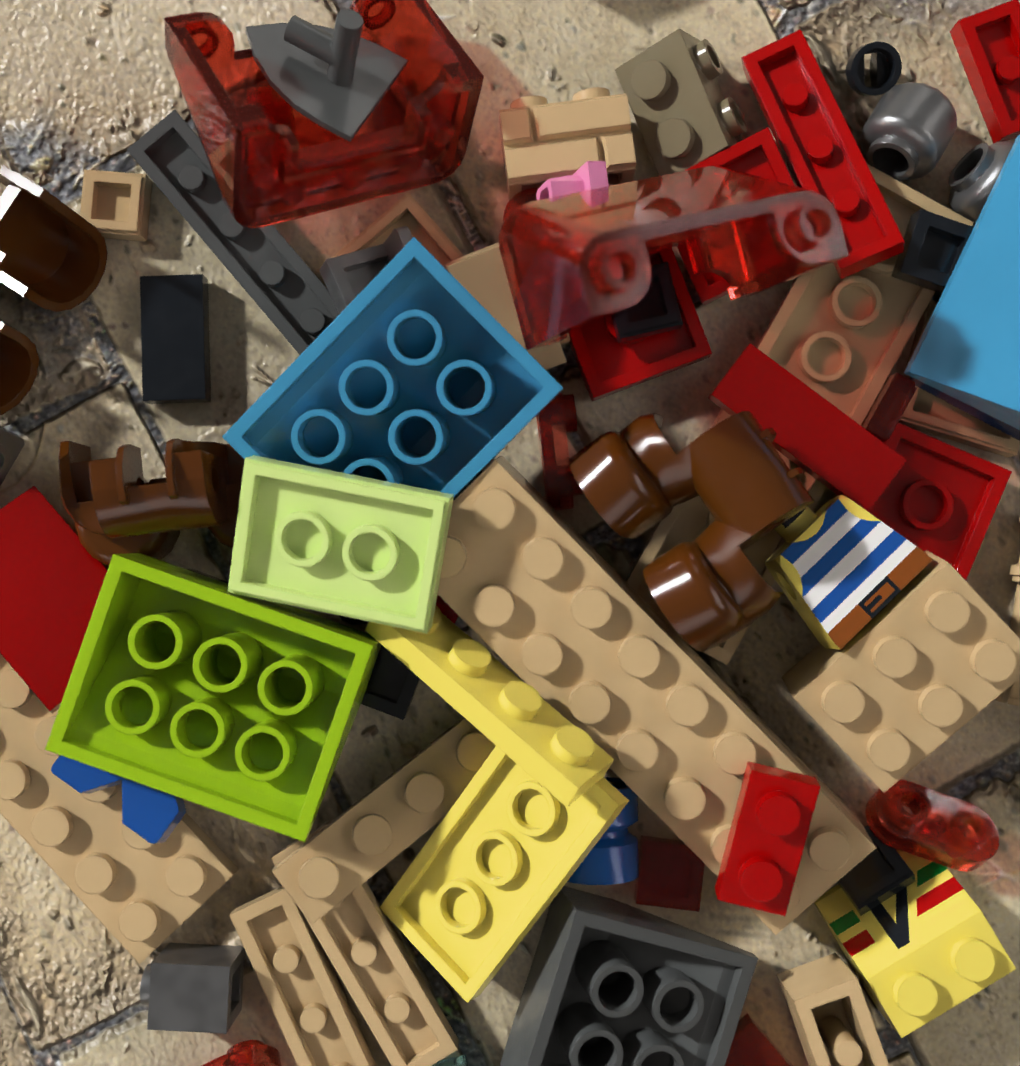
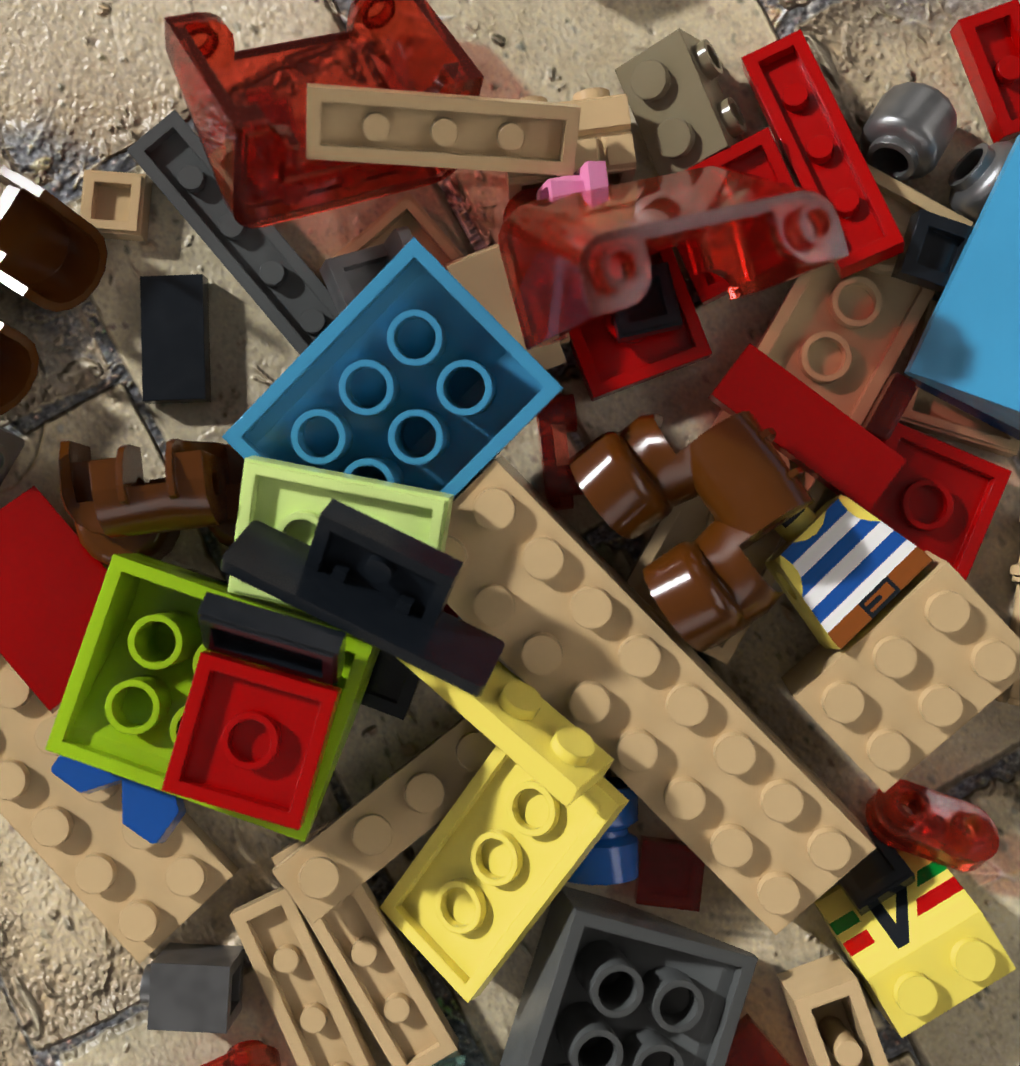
(251, 739): none -> red plate
(272, 638): none -> black tile
(325, 70): dark grey shield -> none
(372, 587): none -> black bracket
(440, 130): none -> tan plate
(767, 838): red plate -> none
(884, 69): black hinge -> none

